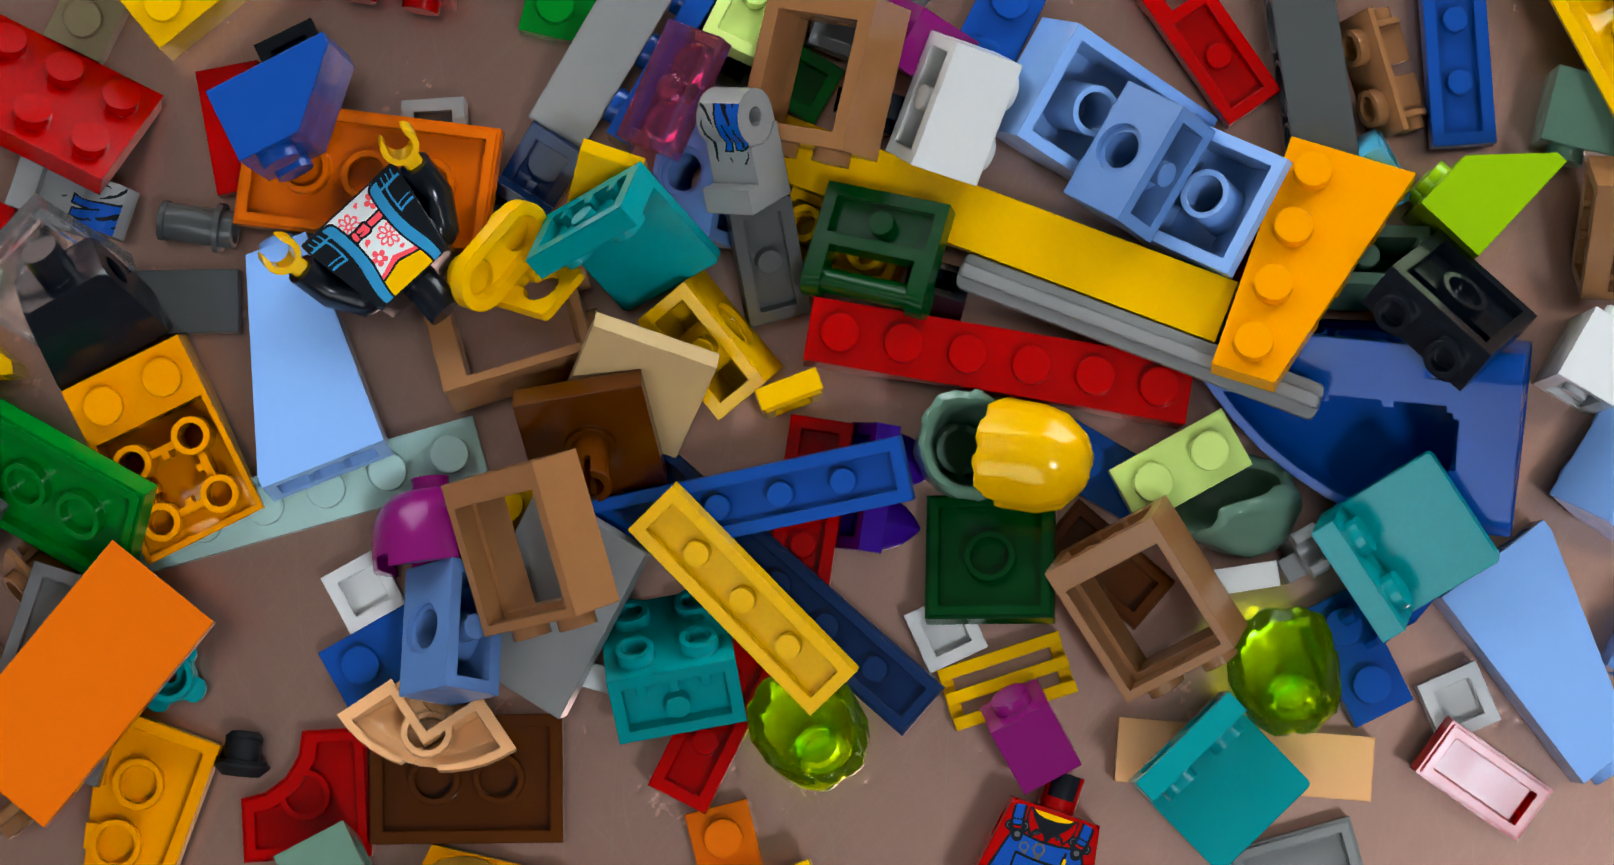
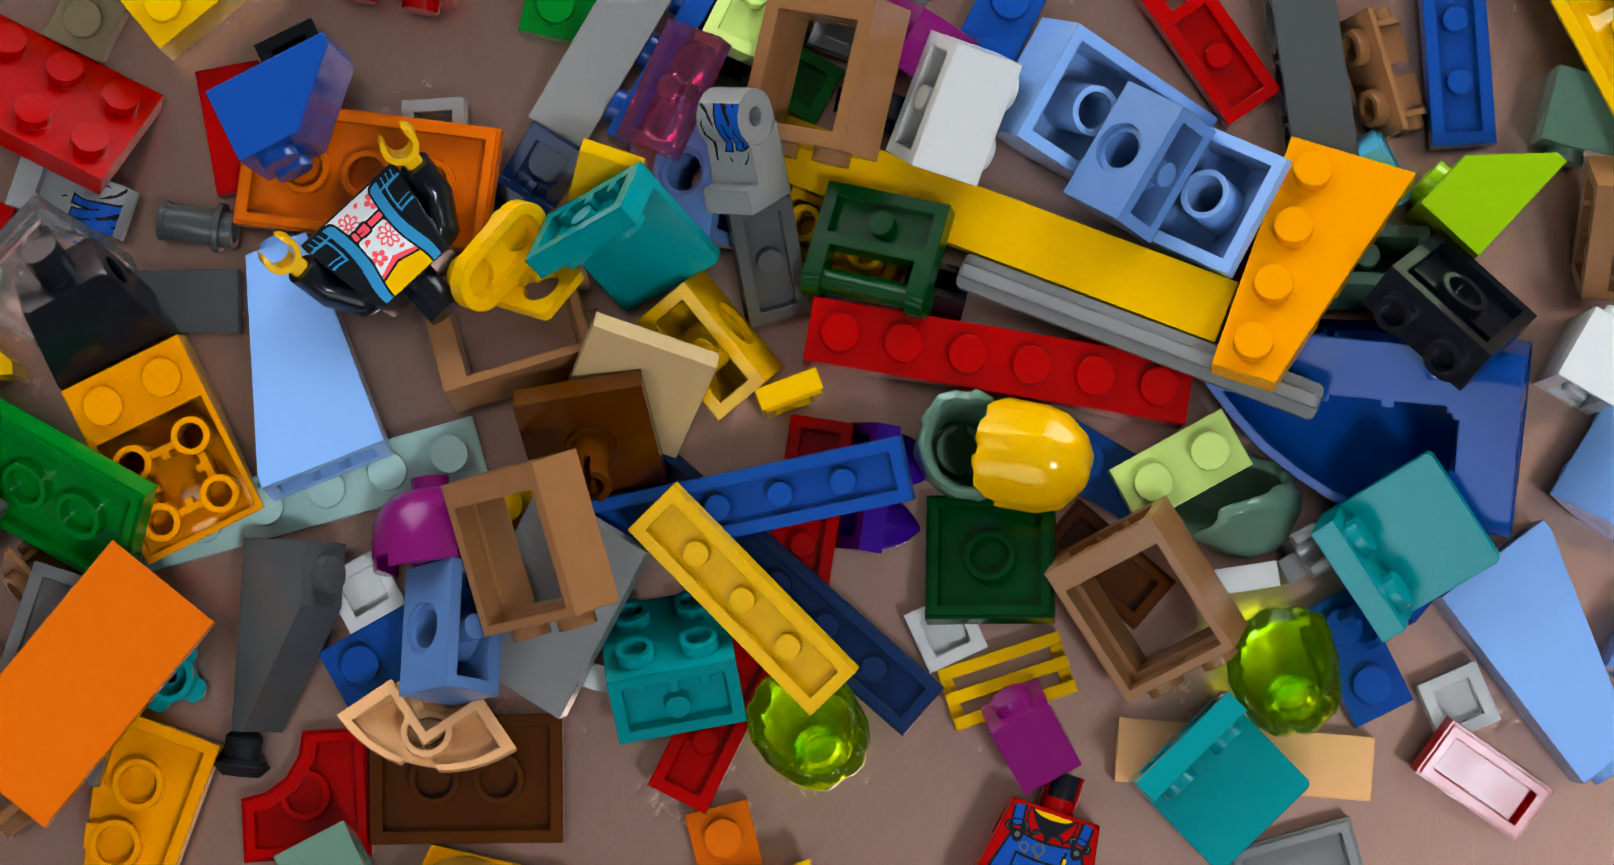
(284, 620): none -> dark grey slope

